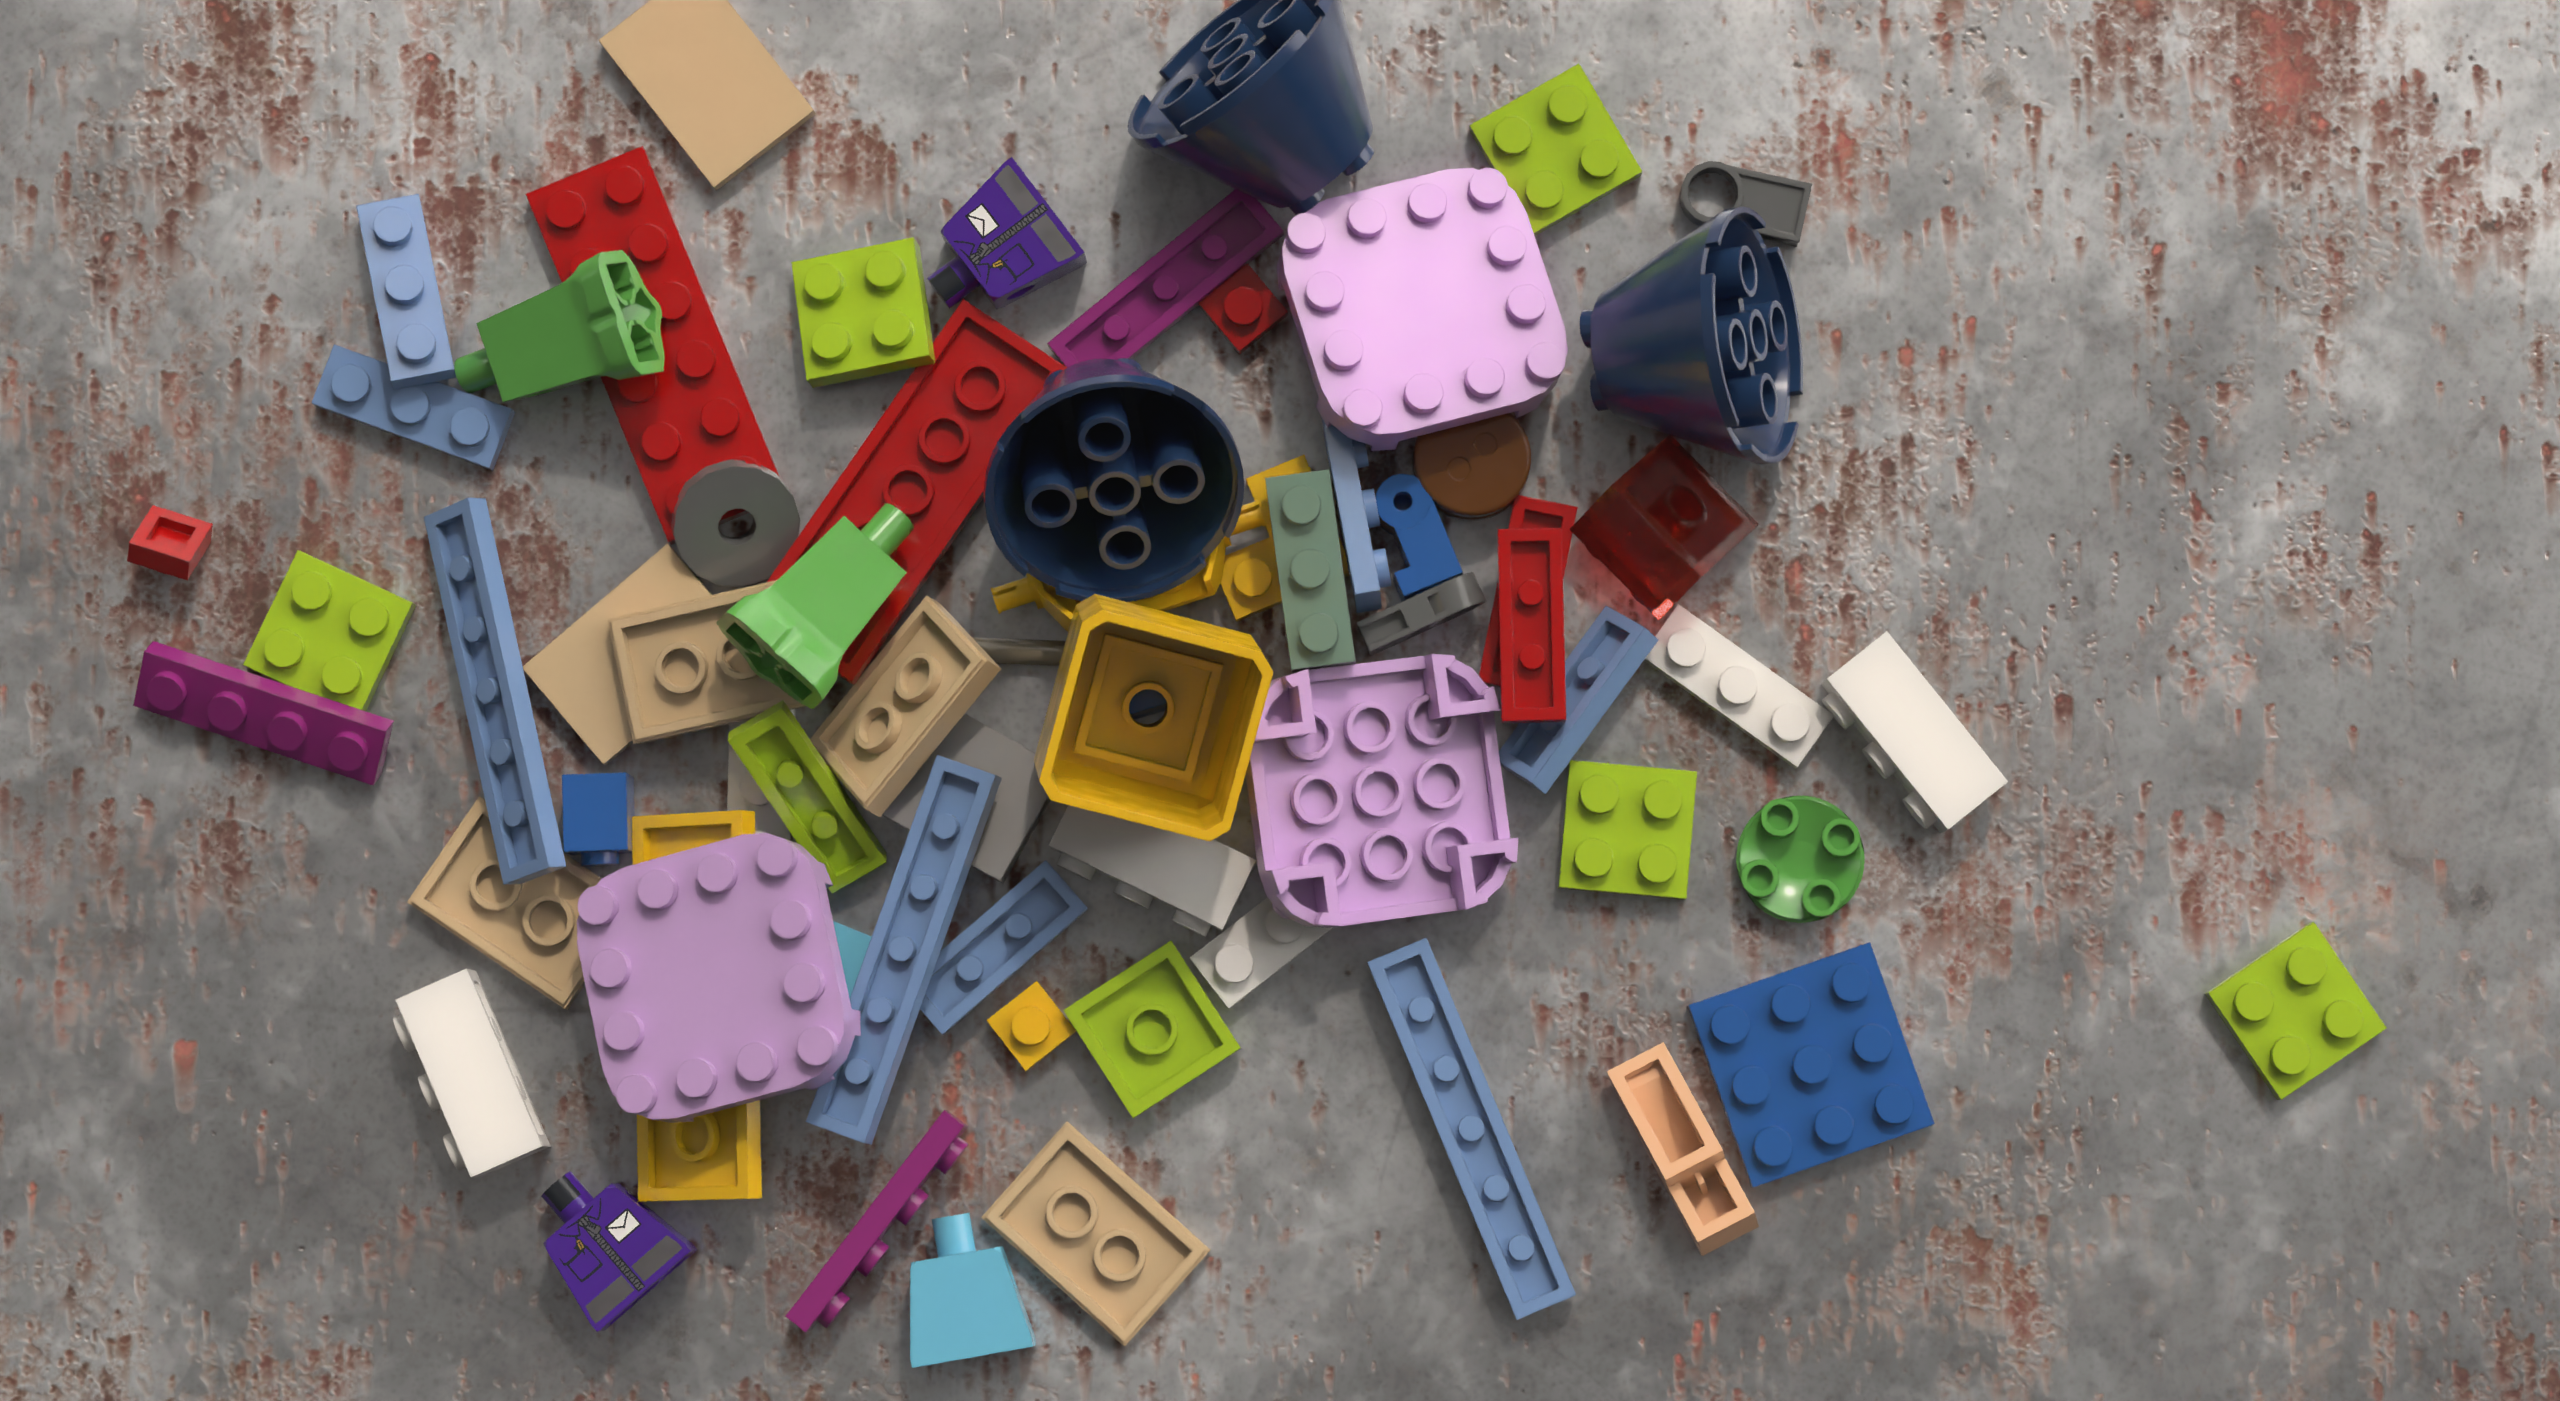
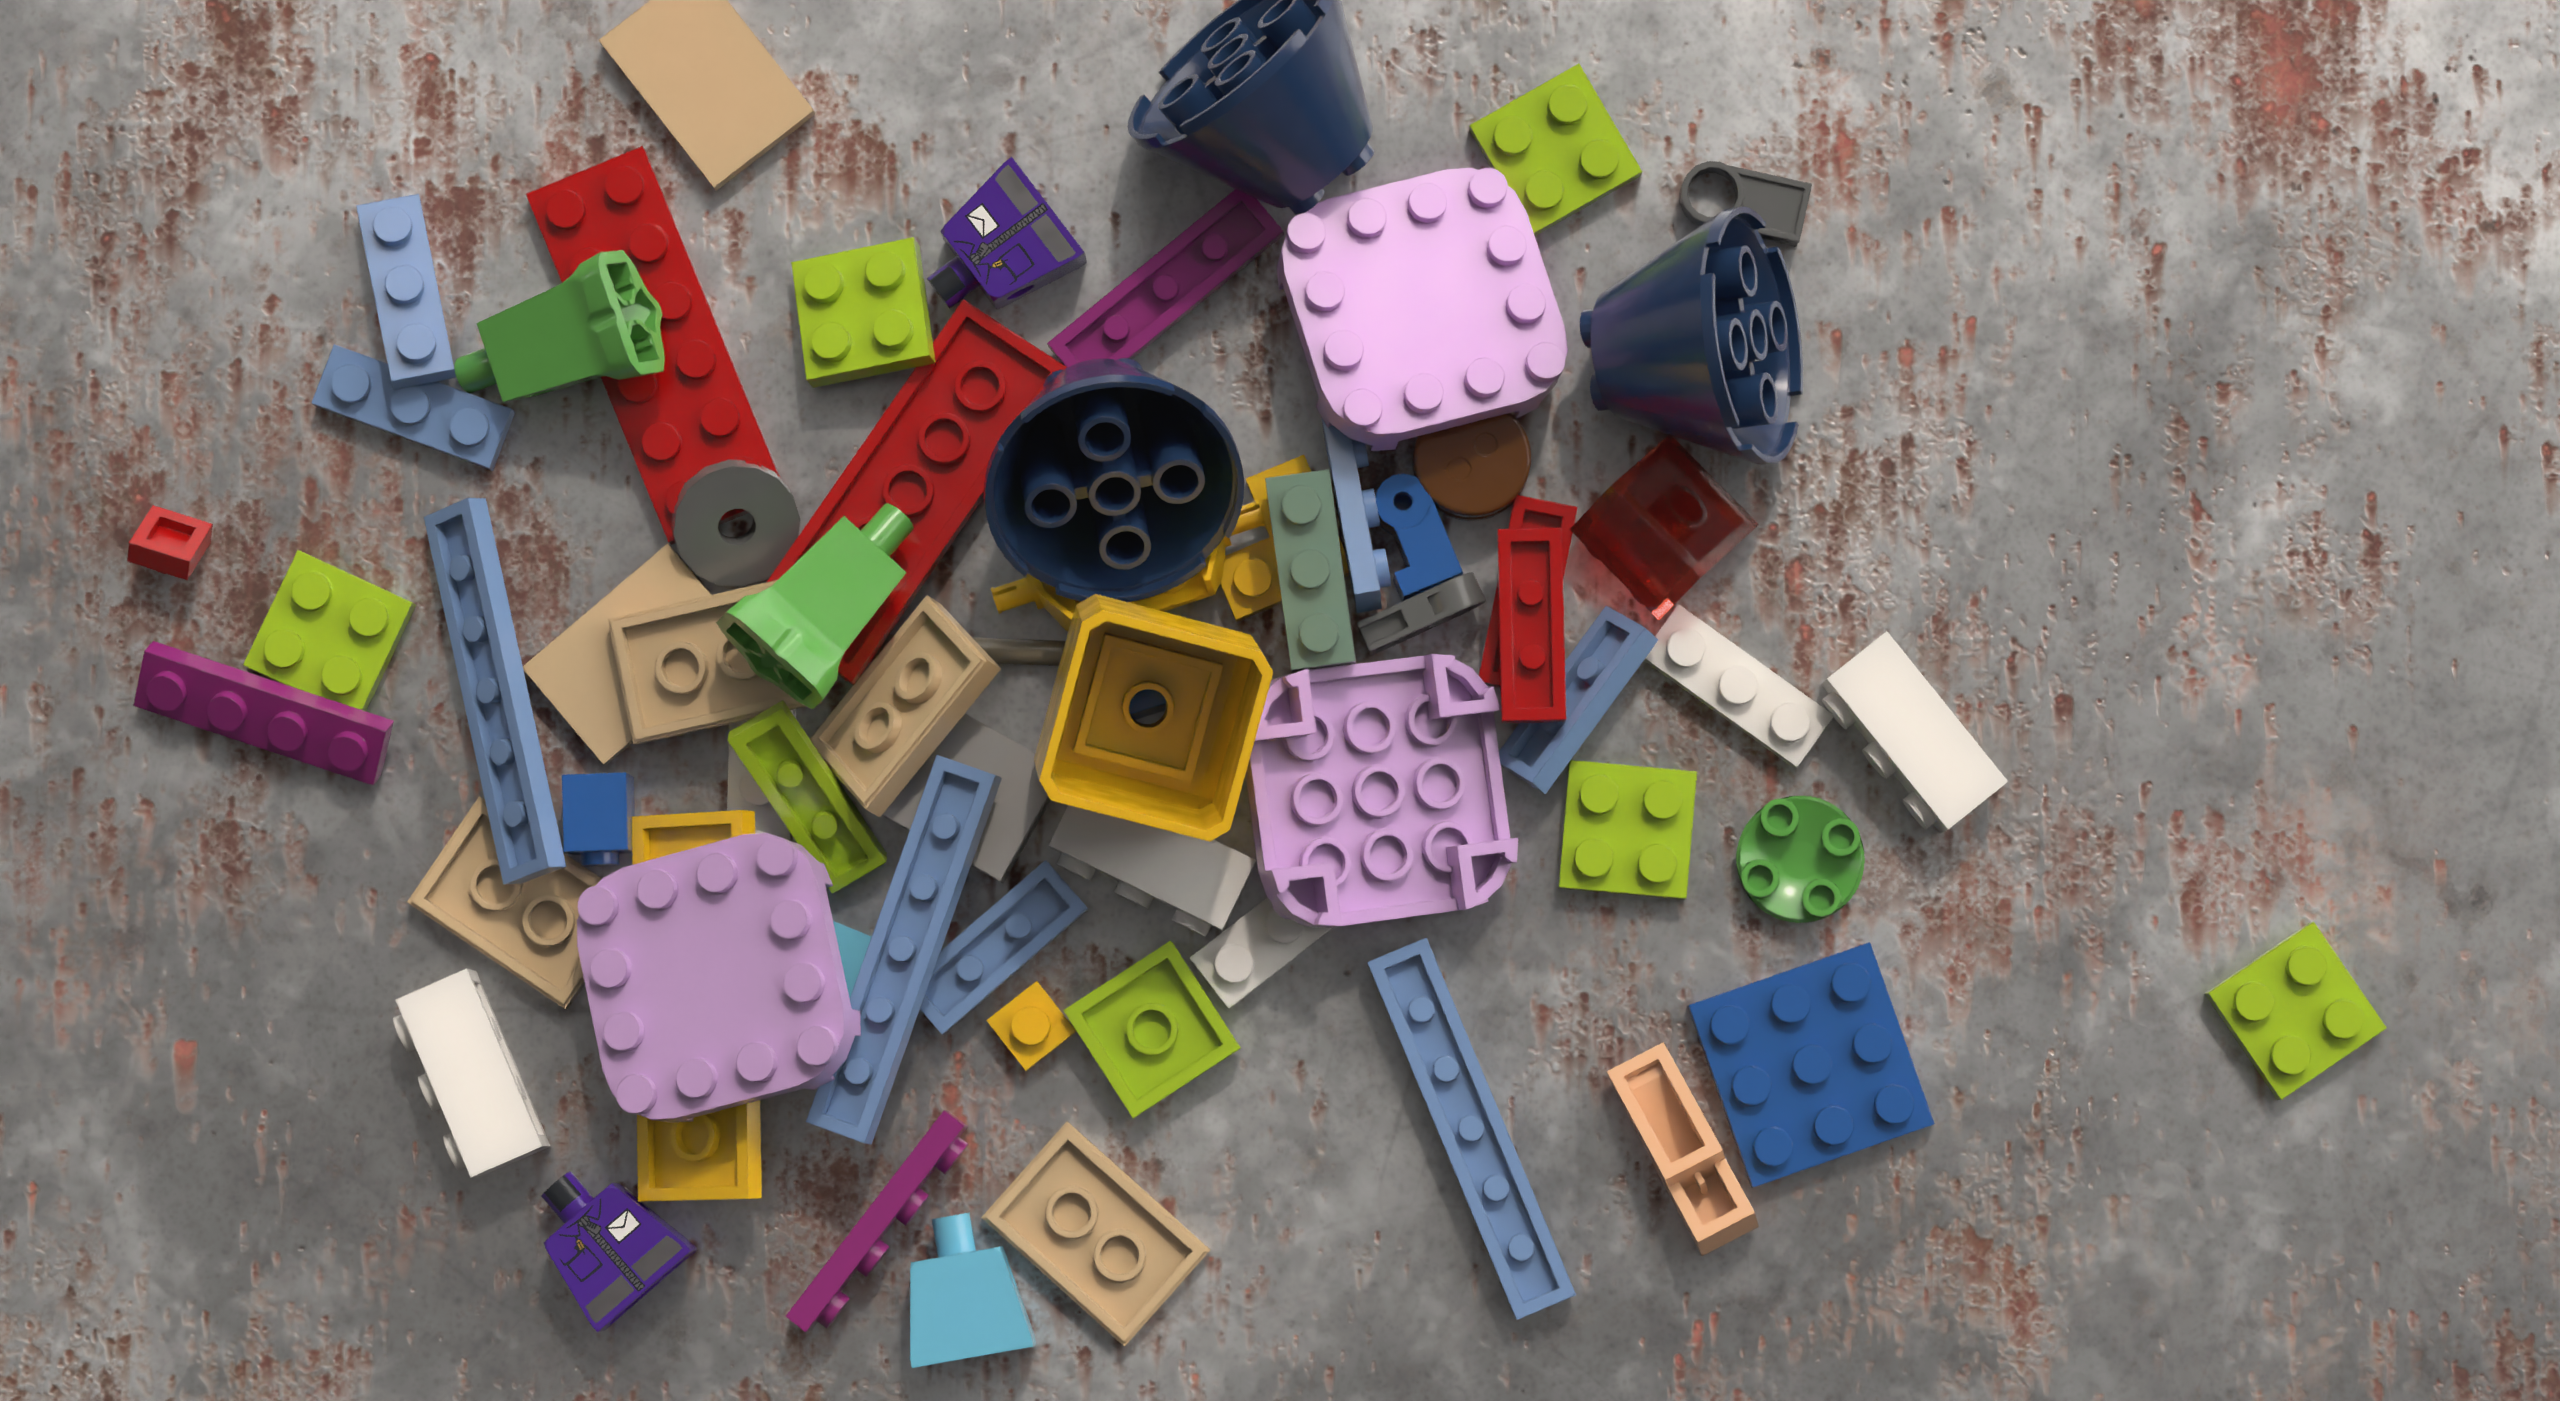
(1243, 309): red plate -> none

